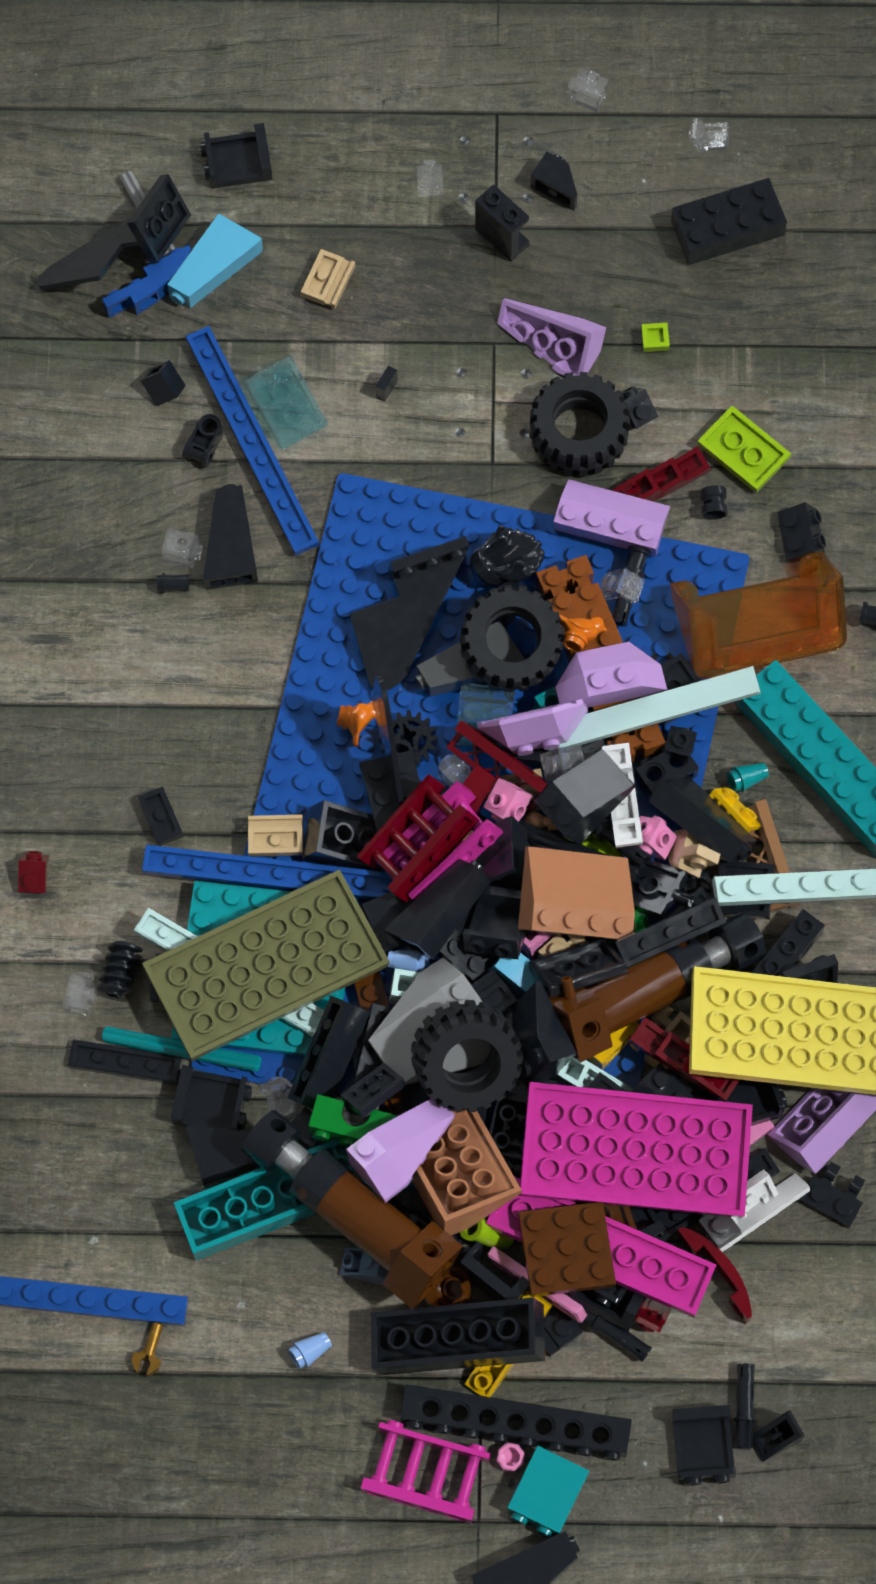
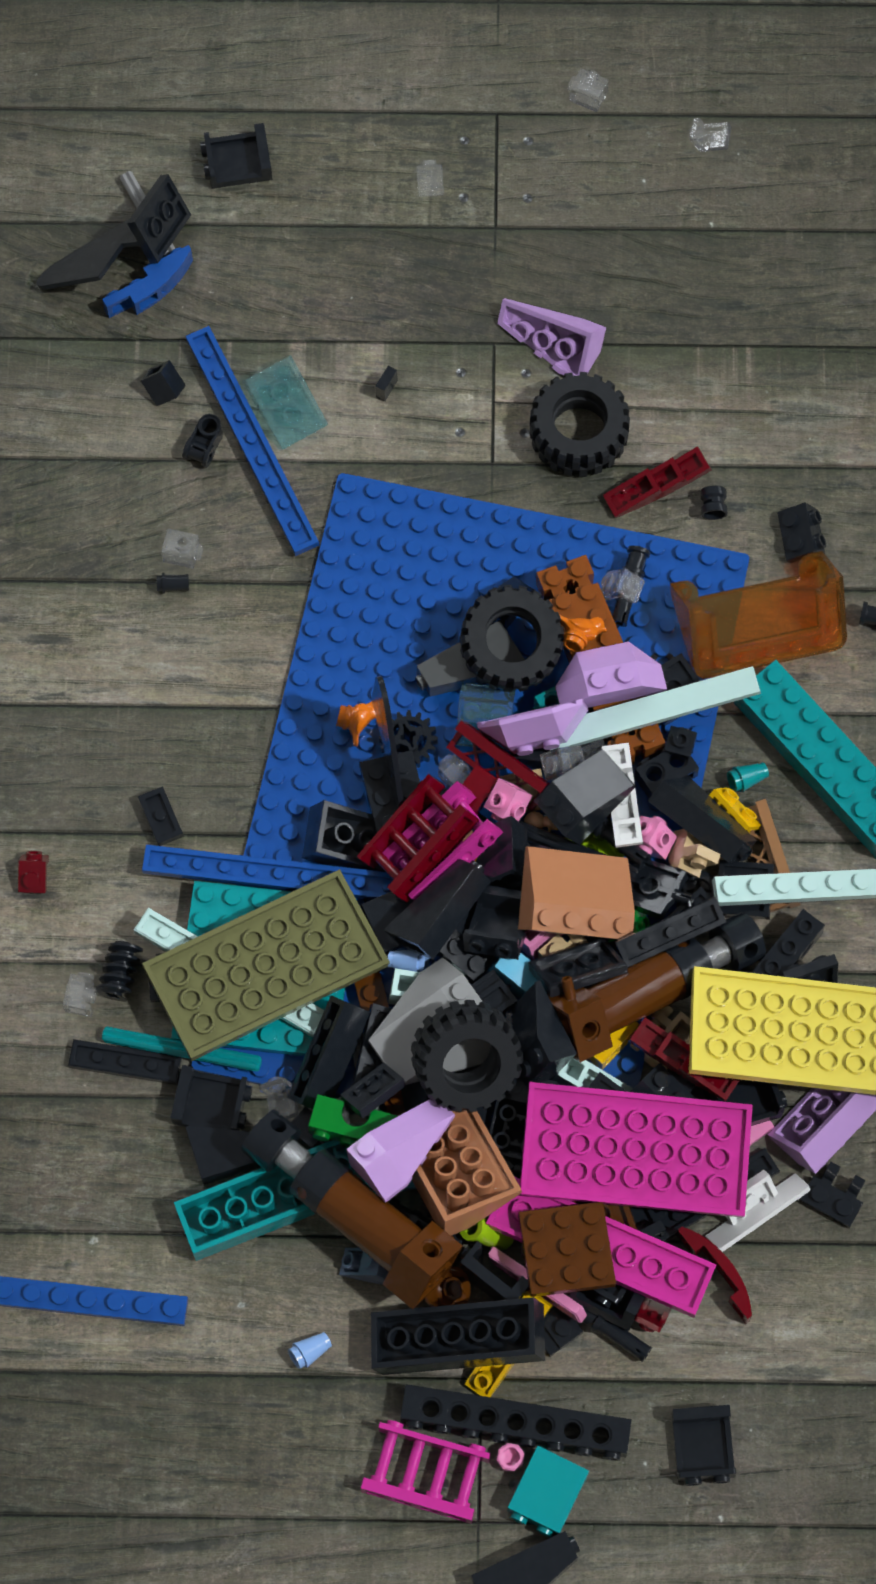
(149, 1351): pearl gold bar -> none
(213, 260): medium azure slope -> none
(229, 547): black slope -> none
(275, 835): tan plate -> none
(327, 279): tan plate -> none
(395, 629): black piece -> none
(500, 221): black panel -> none
(506, 557): black hair -> none
(555, 180): black slope -> none
(610, 517): lavender slope -> none
(640, 406): black bracket -> none
(655, 337): lime plate -> none
(719, 1229): flat silver bracket -> none
(728, 221): black brick -> none
(744, 449): lime plate -> none
(745, 1406): black axle -> none
(777, 1436): black slope -> none

